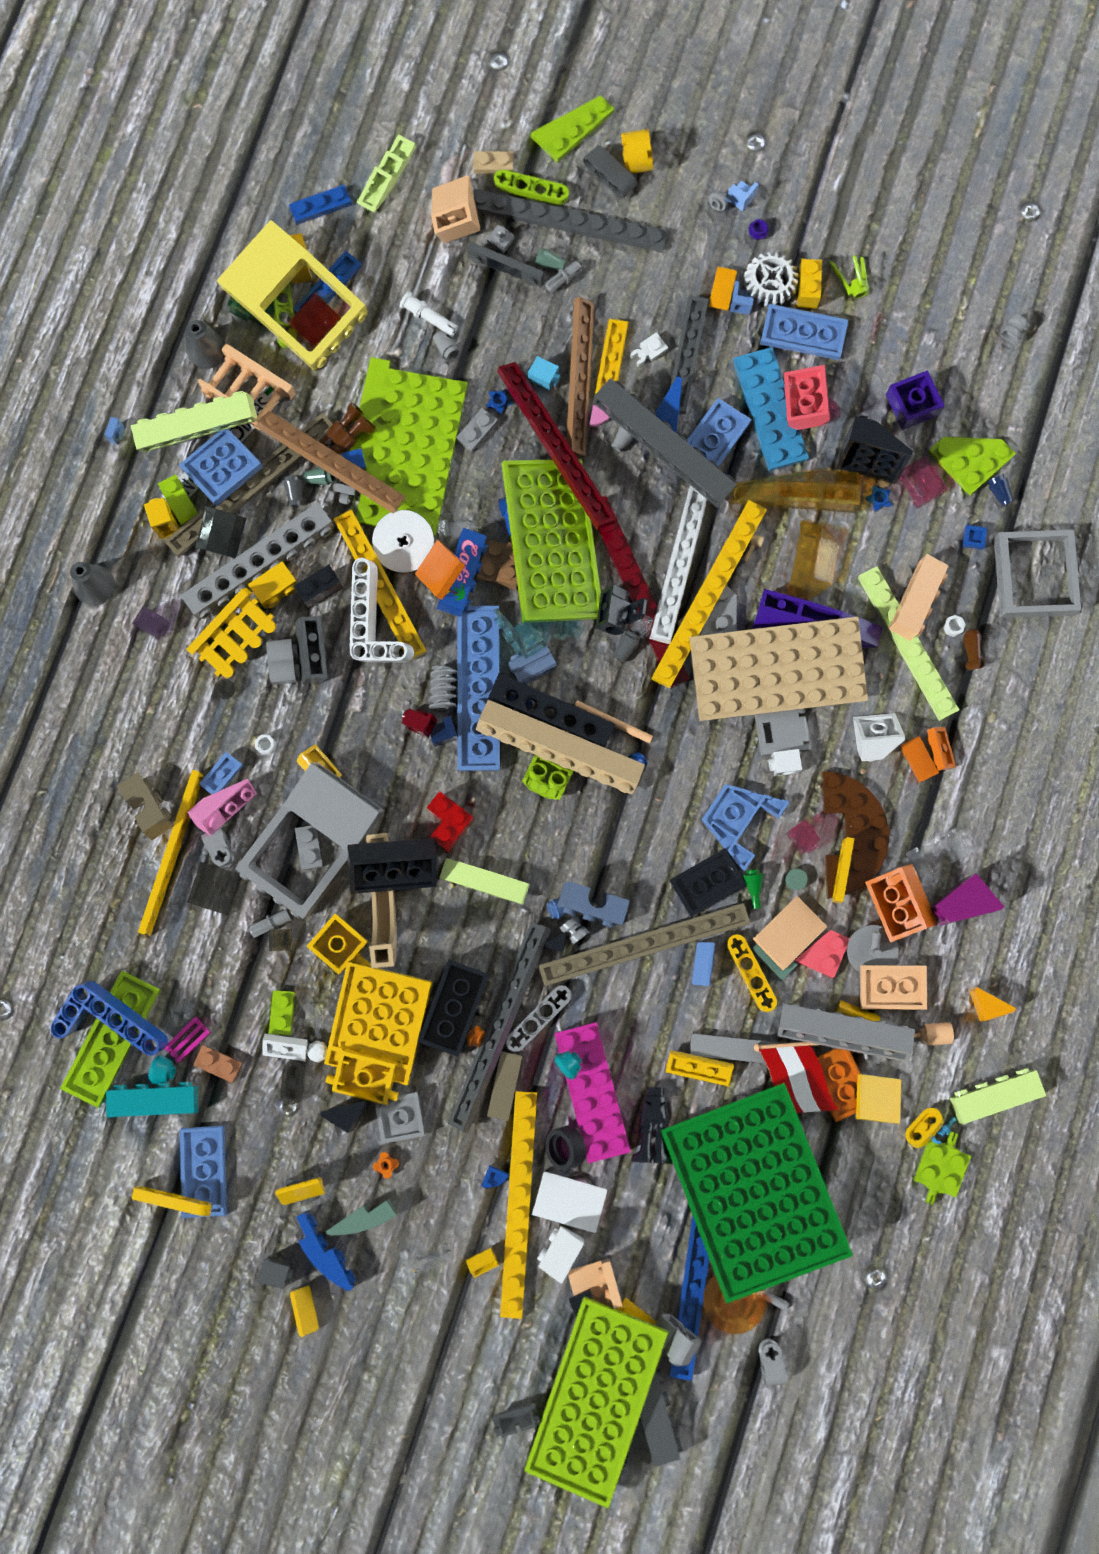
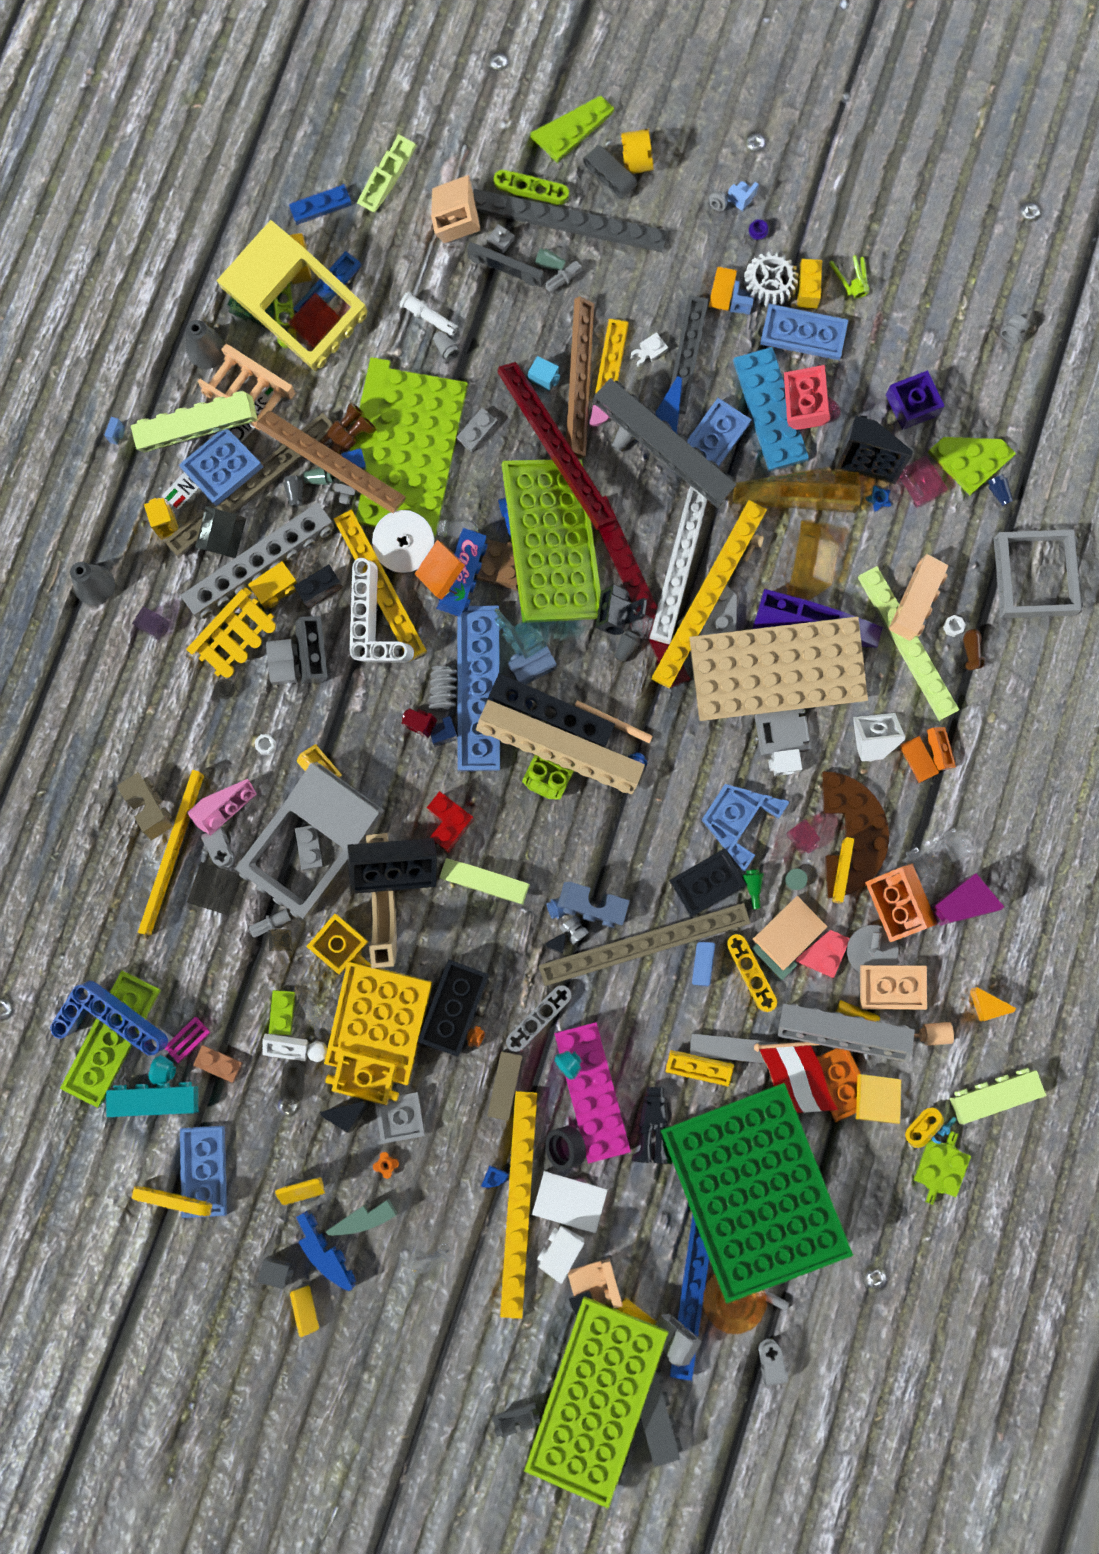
(178, 499): lime slope -> none
(221, 774): medium blue plate -> none
(482, 1262): yellow piece -> none
(492, 161): tan plate -> none
(498, 395): blue plate -> none
(499, 1027): dark grey plate -> none
(974, 537): blue plate -> none

